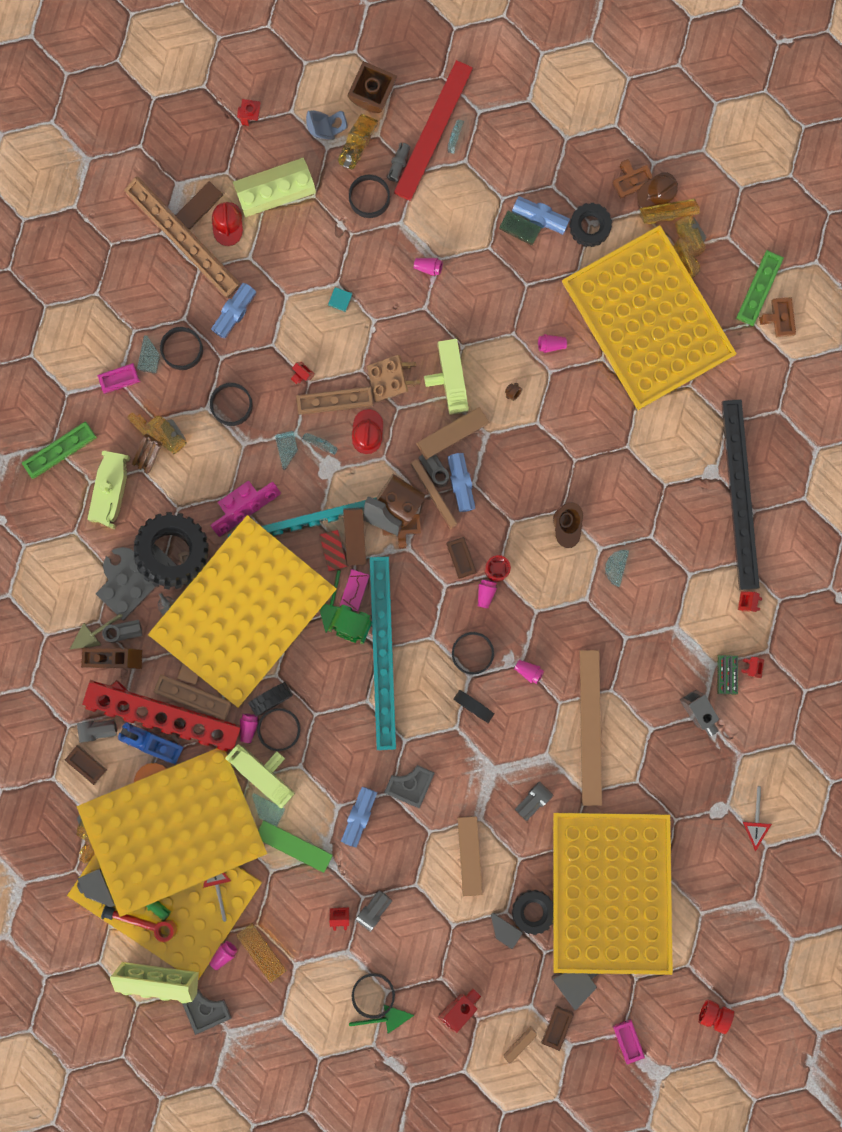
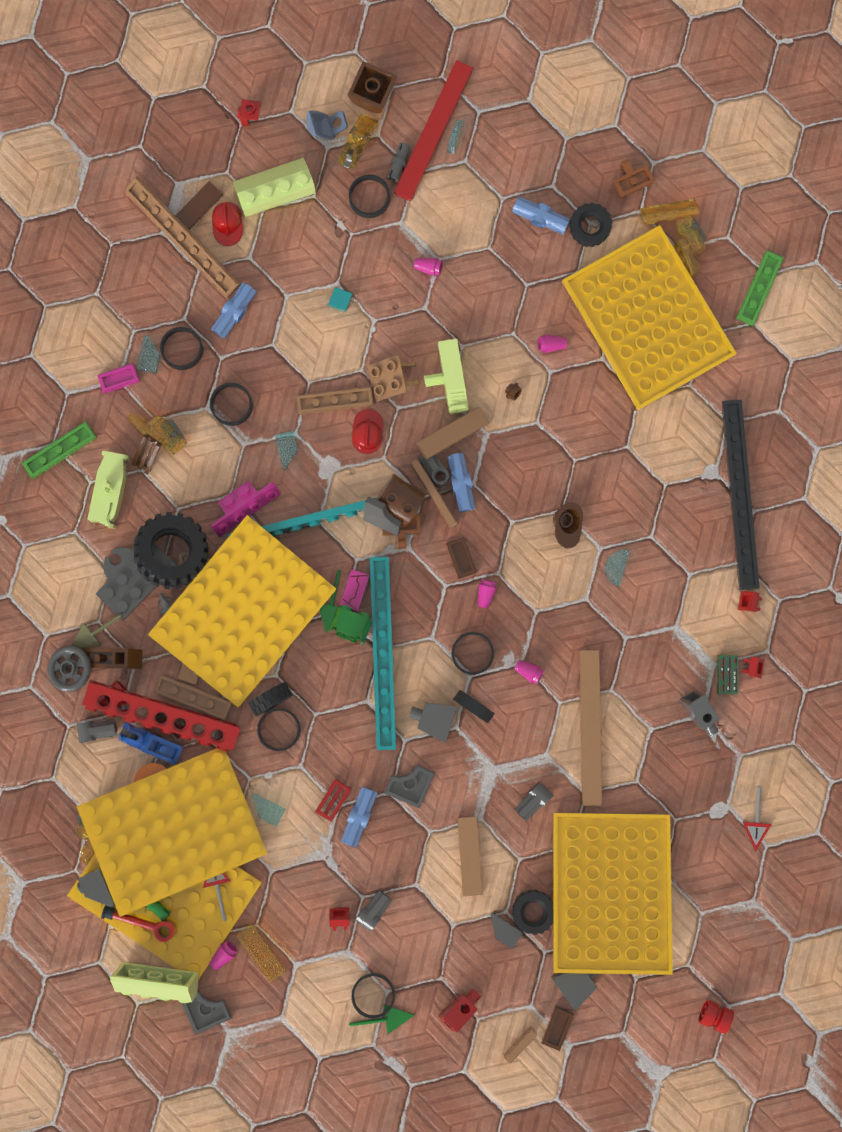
(54, 665): none -> dark grey plate
(85, 765): reddish brown tile -> none
(124, 631): dark grey piece -> none
(248, 726): dark pink cone -> none
(262, 775): yellowish green piece -> none
(294, 846): bright green tile -> none
(302, 372): red tile -> none
(320, 443): clear light blue tile -> none
(333, 550): tile -> none
(342, 785): none -> red tile
(354, 536): reddish brown tile -> none
(434, 719): none -> dark grey torso
(497, 568): red wheel -> none
(520, 228): clear green plate -> none
(628, 1041): dark pink tile -> none
(658, 190): reddish brown piece -> none
(782, 317): dark orange plate -> none

